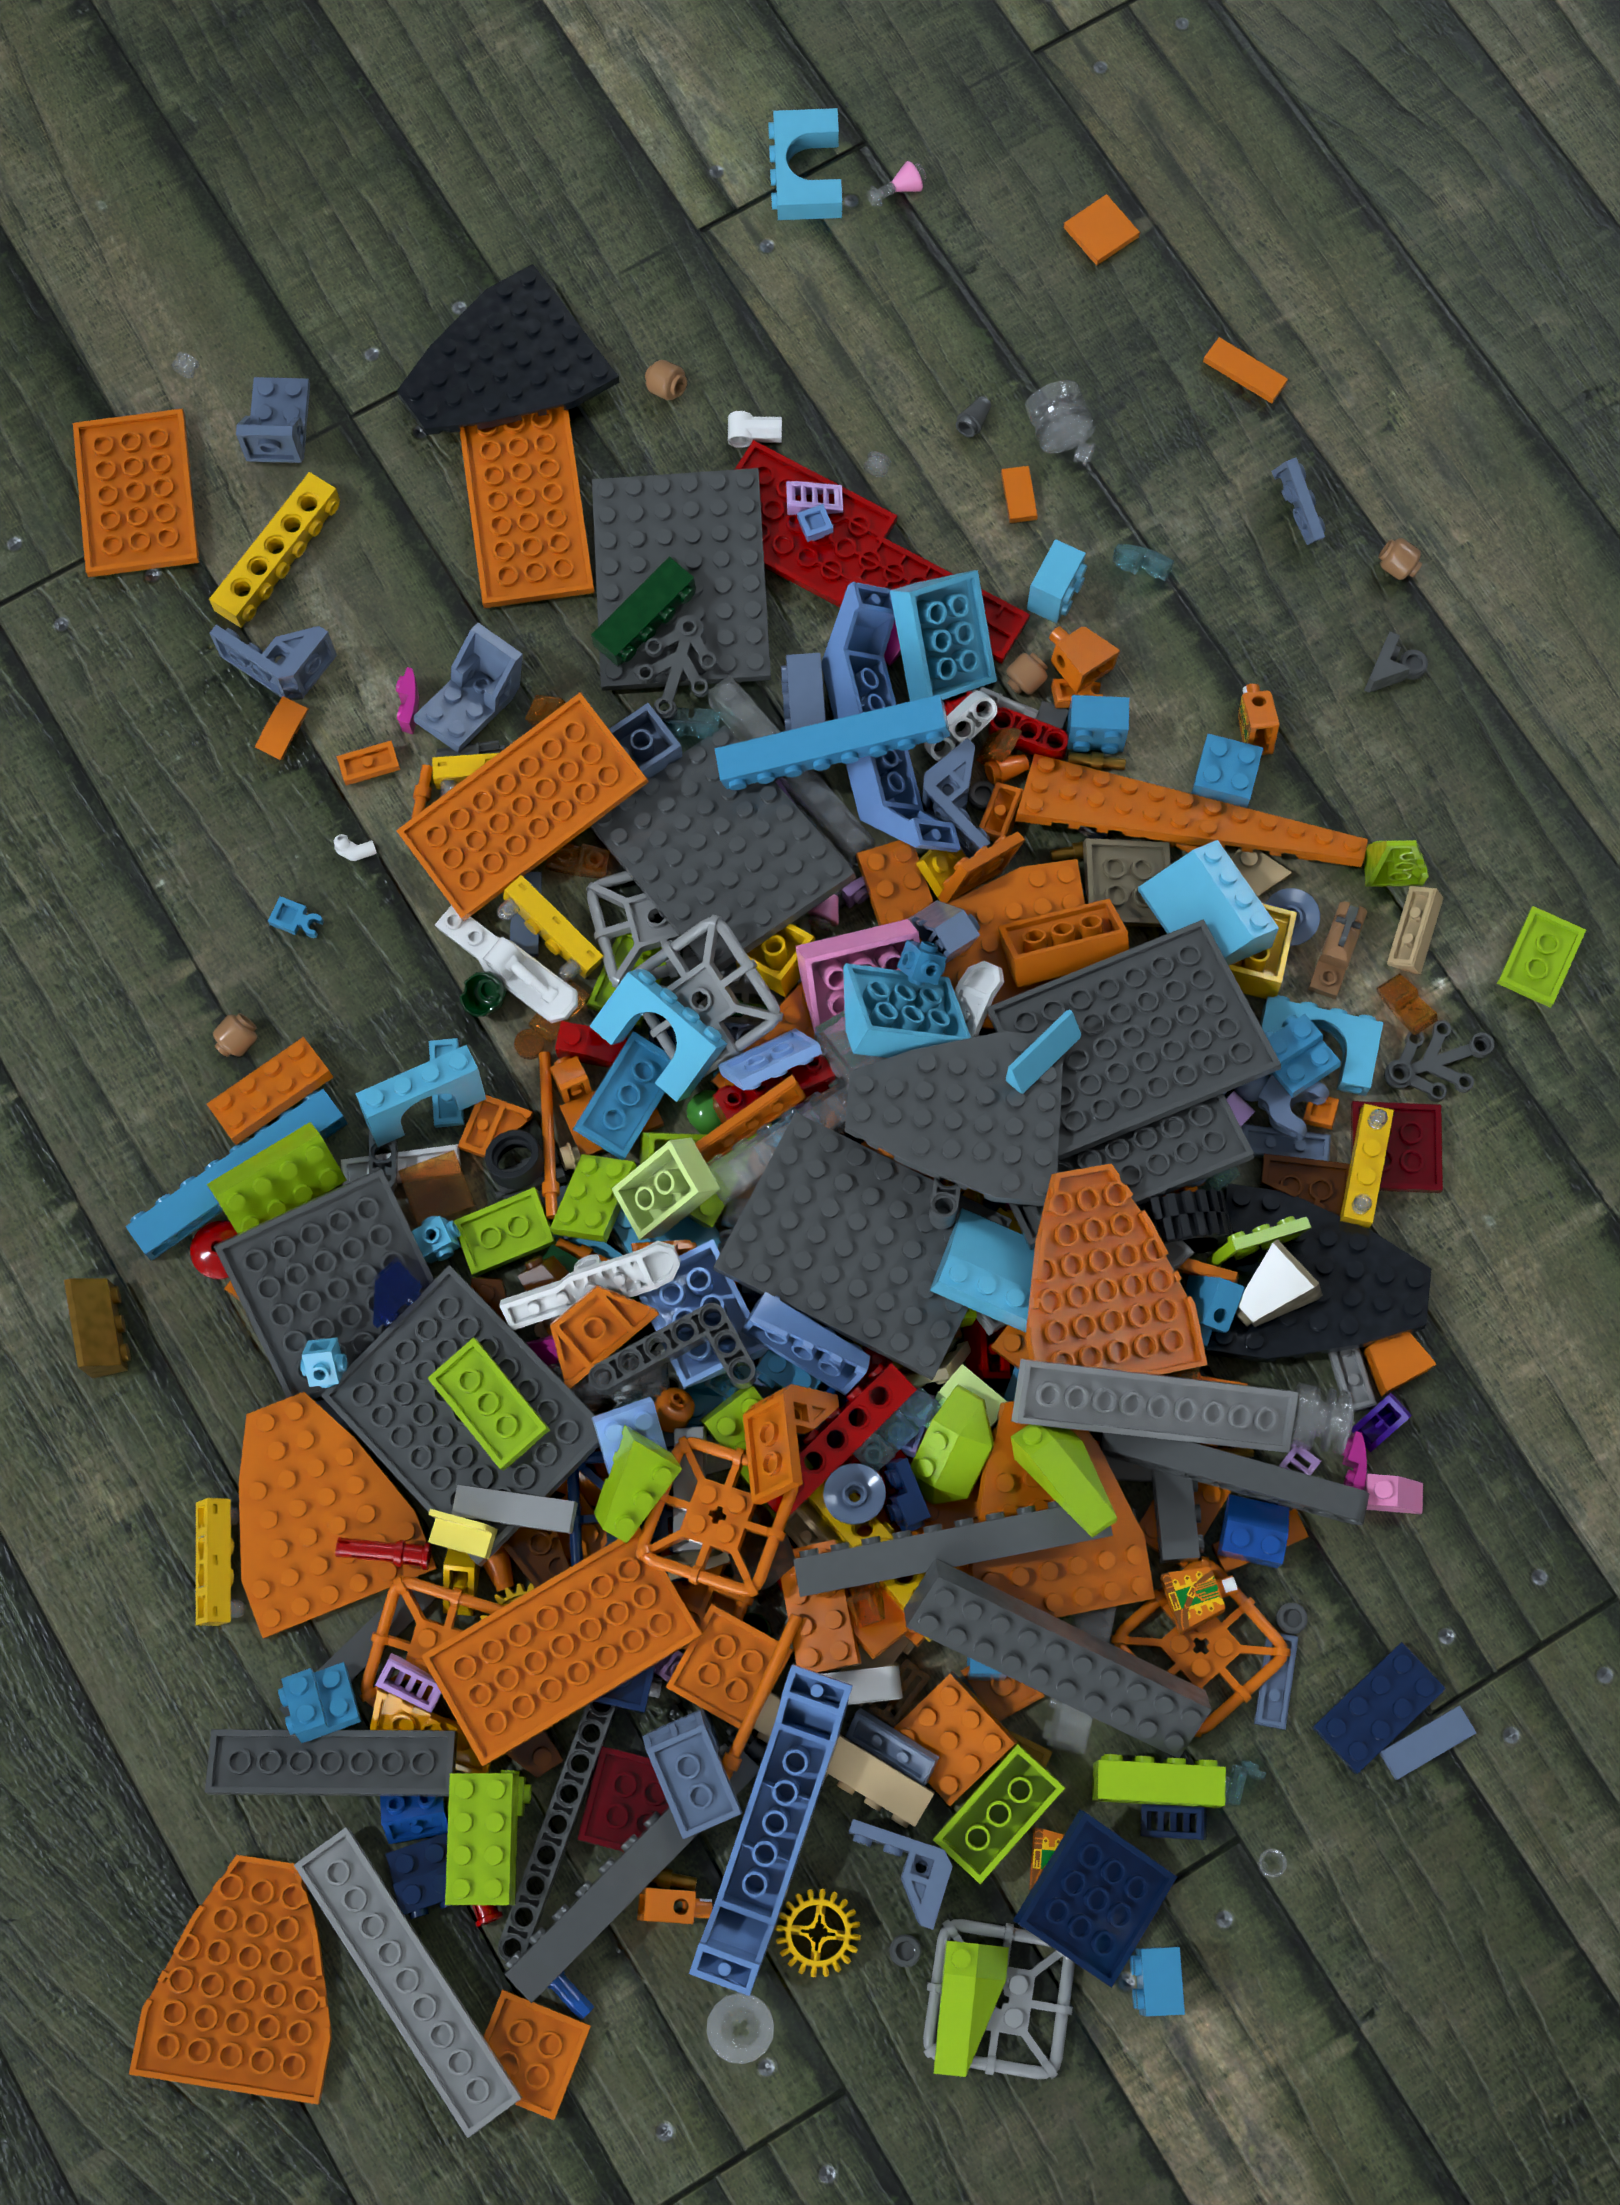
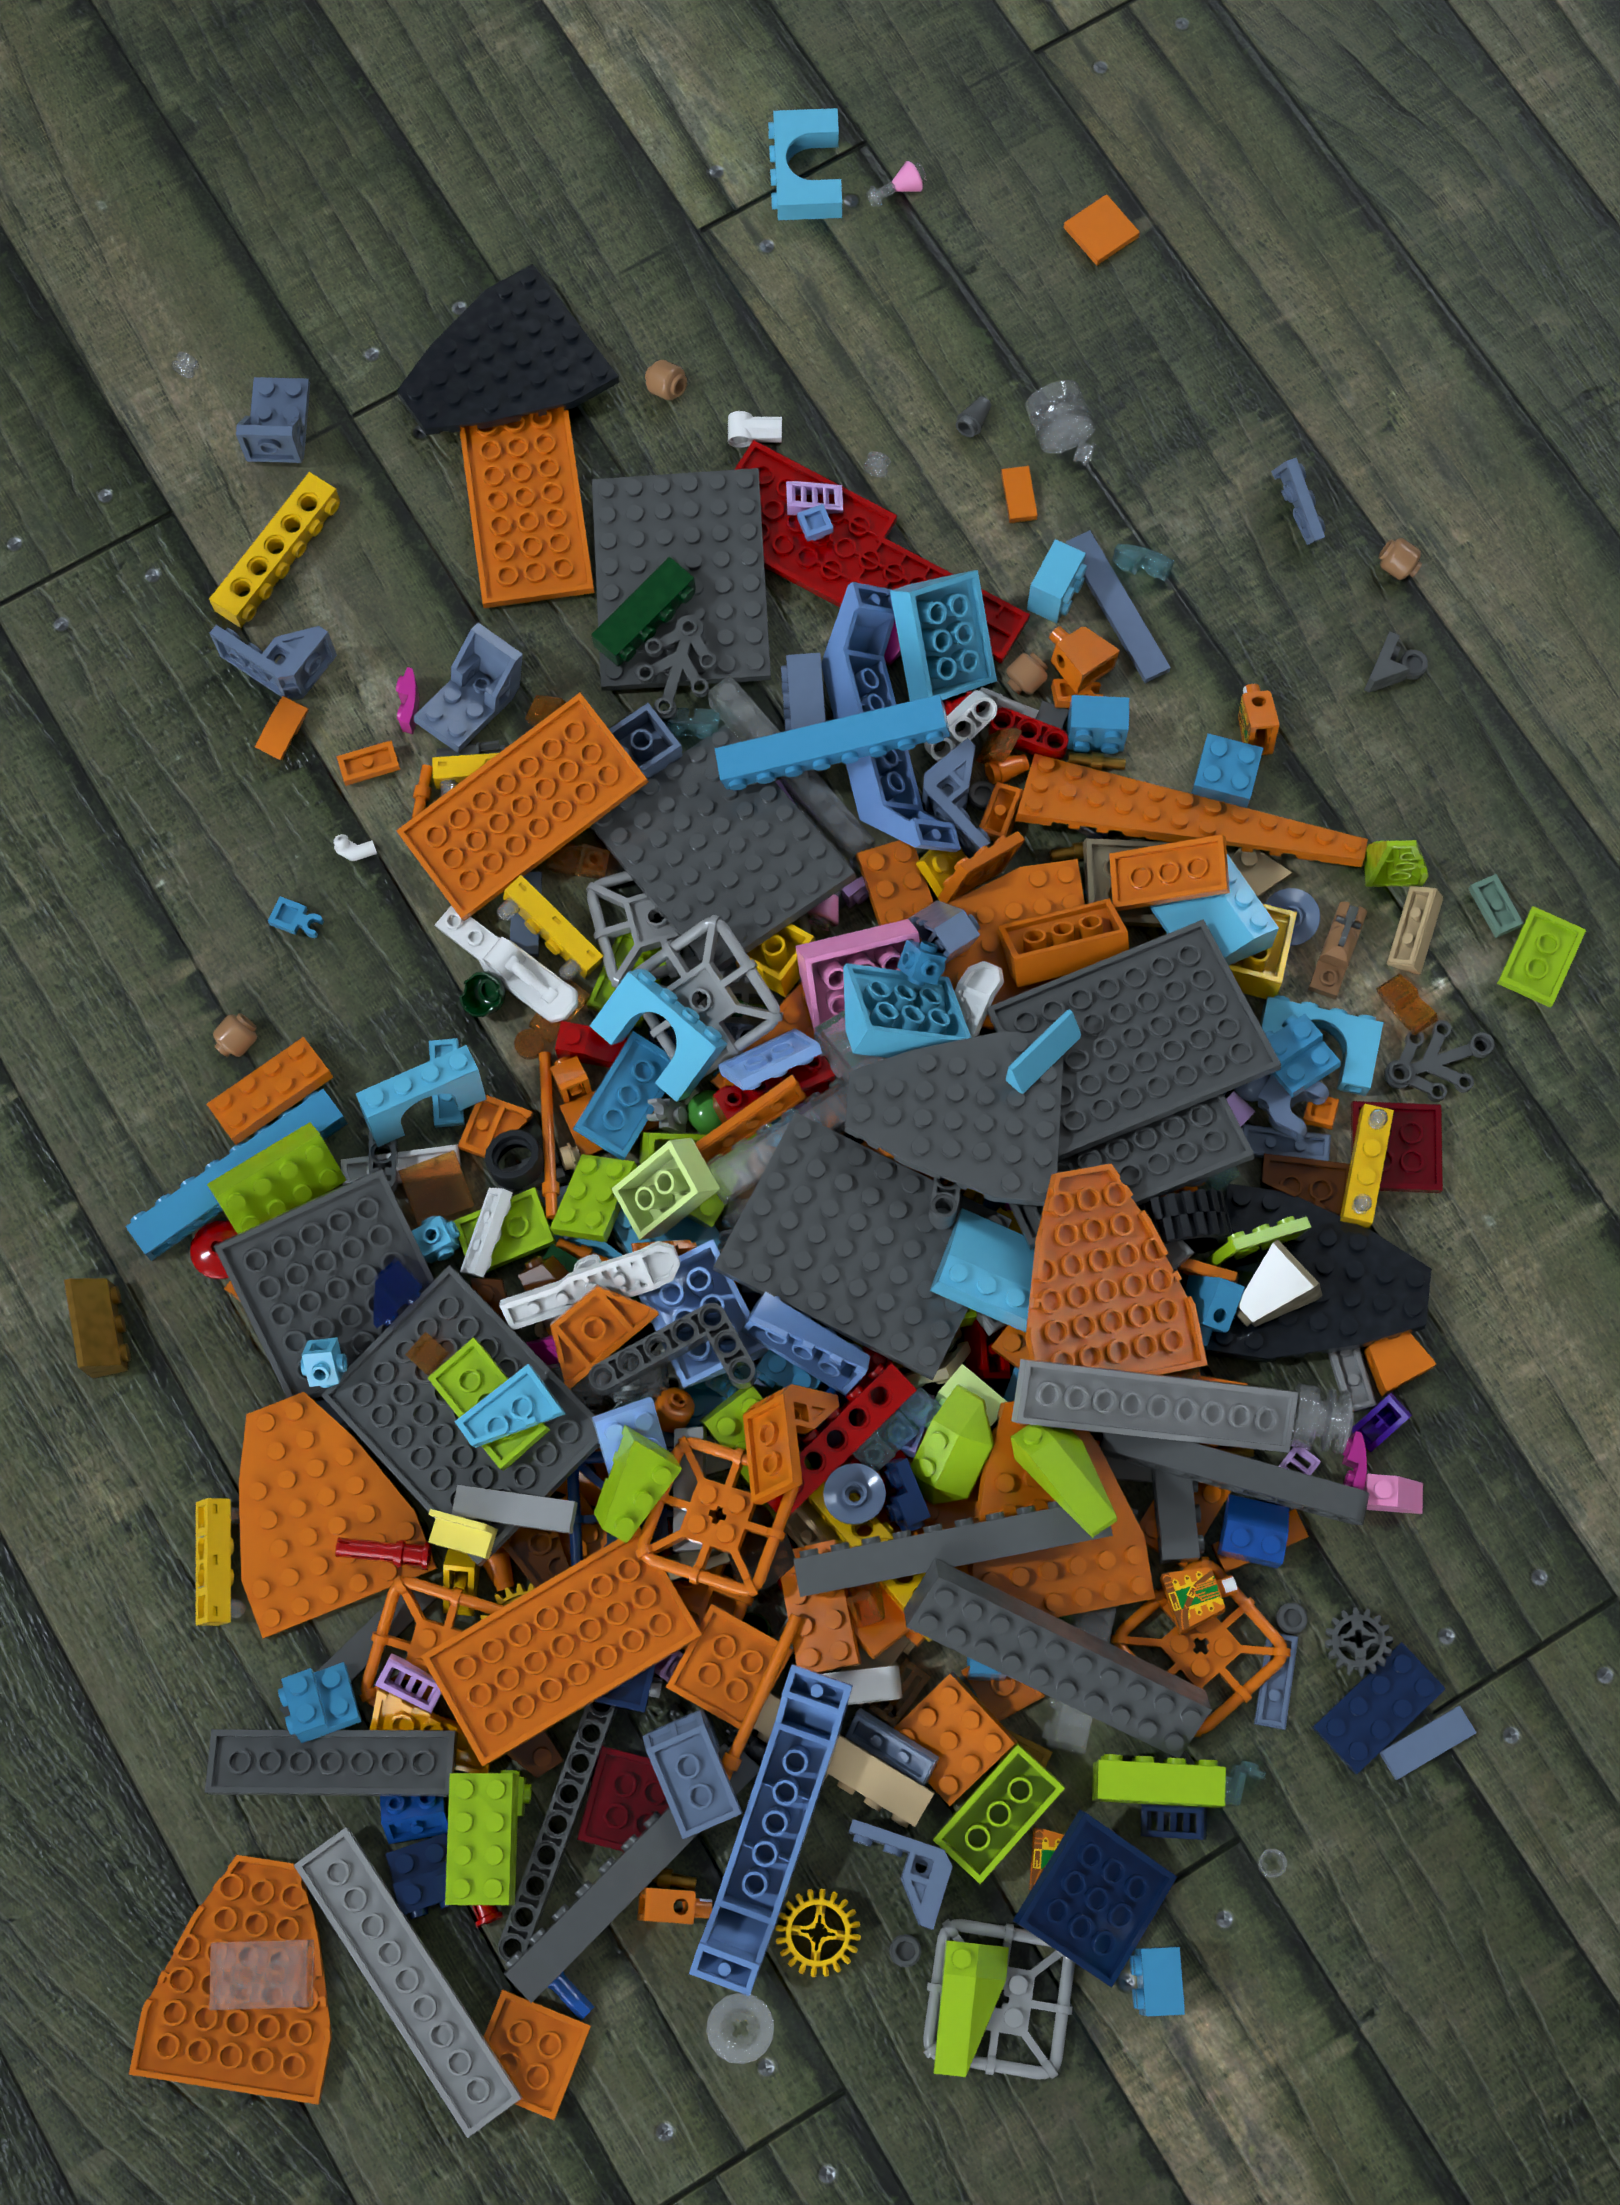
(135, 493): orange plate -> none
(261, 1974): none -> clear brick
(427, 1353): none -> clear orange tile
(486, 1232): none -> white plate
(510, 1409): none -> medium azure wing
(670, 1114): none -> light grey plate
(1120, 610): none -> sand blue tile
(1169, 872): none -> orange plate
(1245, 370): orange tile -> none
(1370, 1641): none -> dark grey gear
(1495, 906): none -> sand green plate

